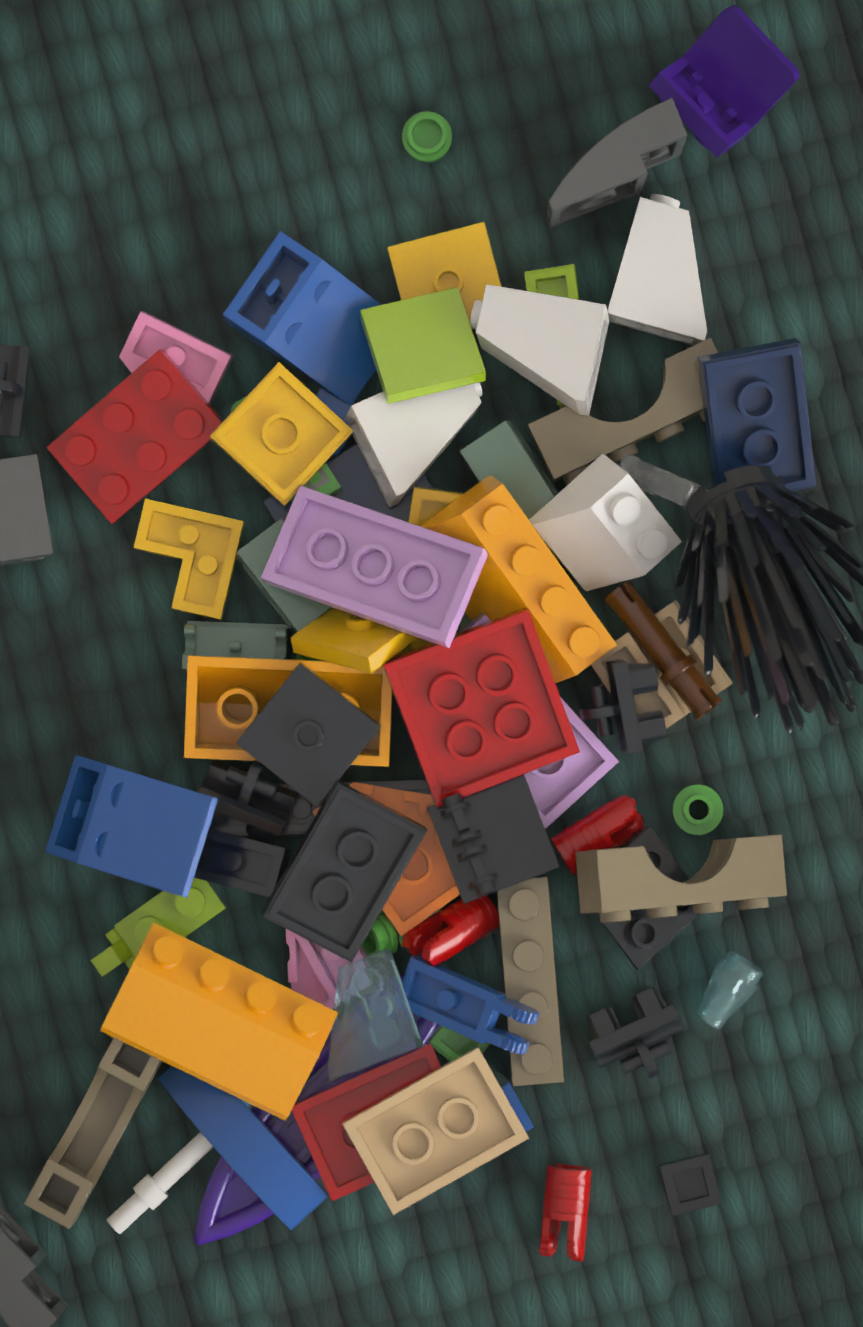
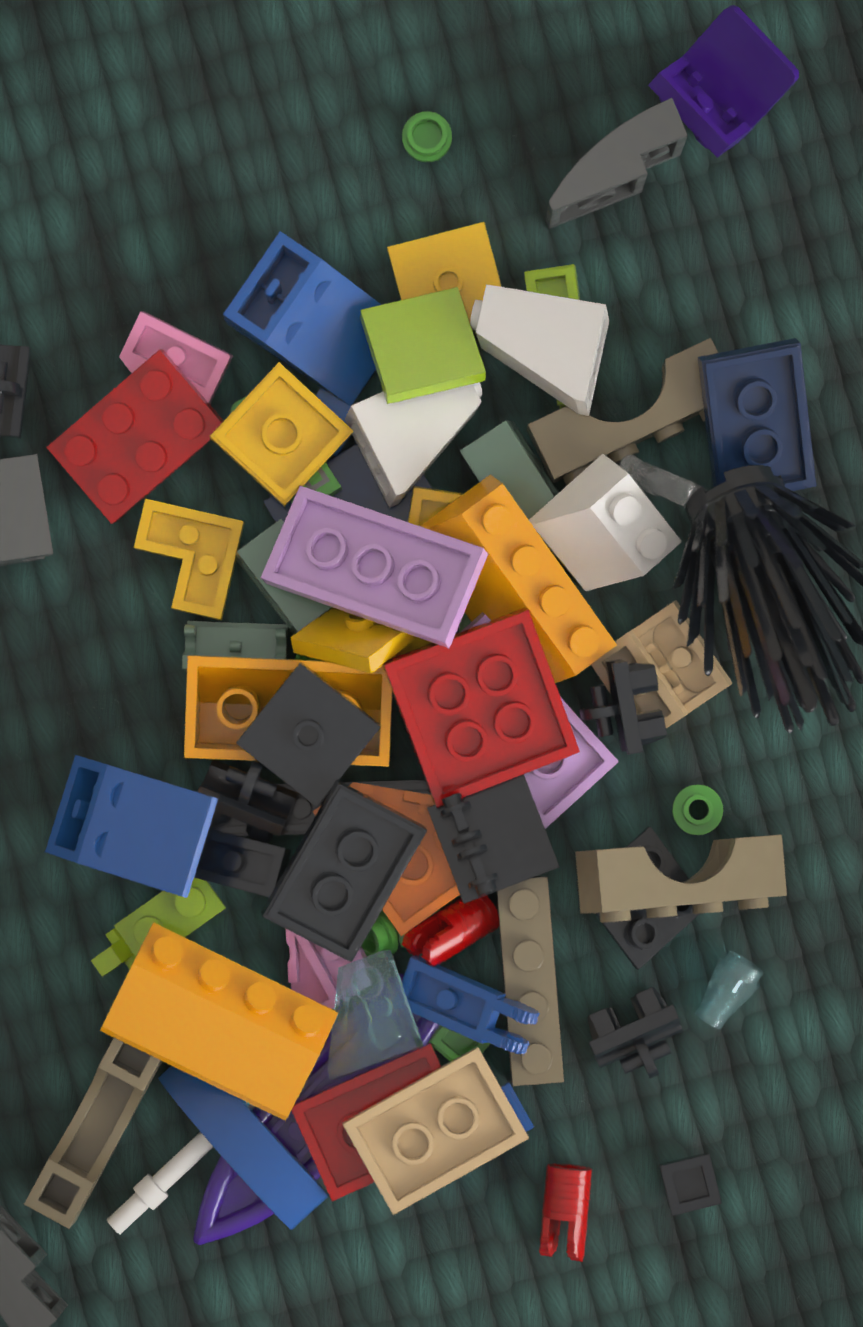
(601, 829): red hinge -> none
(659, 275): white slope -> none
(662, 649): reddish brown pin -> none

